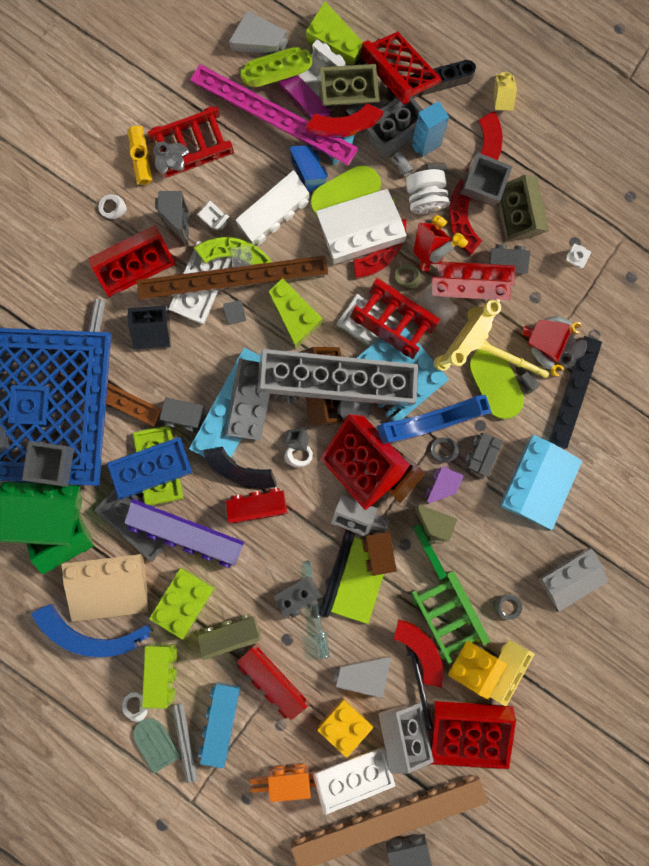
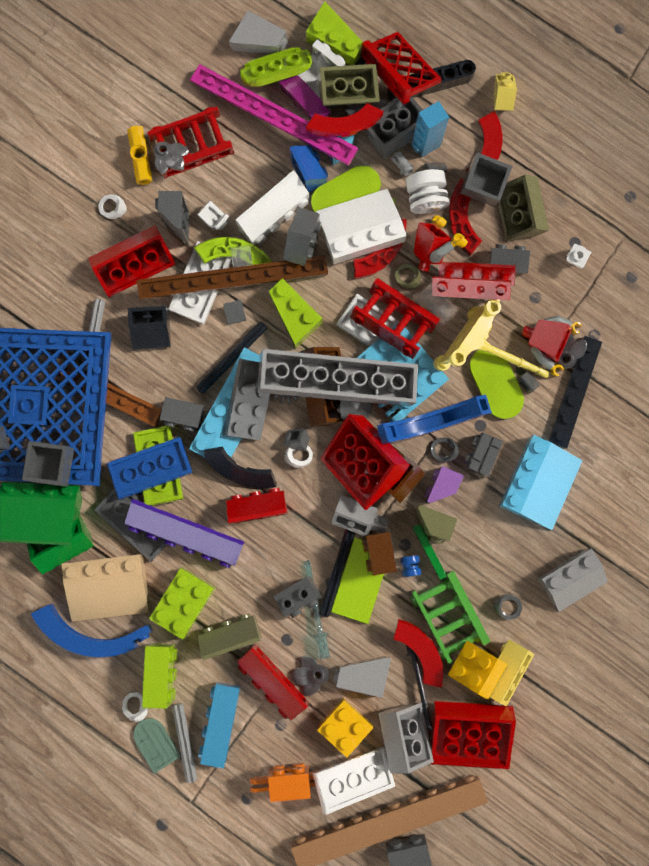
(231, 357): none -> black axle
(302, 236): none -> dark grey piece
(307, 675): none -> flat silver plate
(412, 570): none -> blue wheel

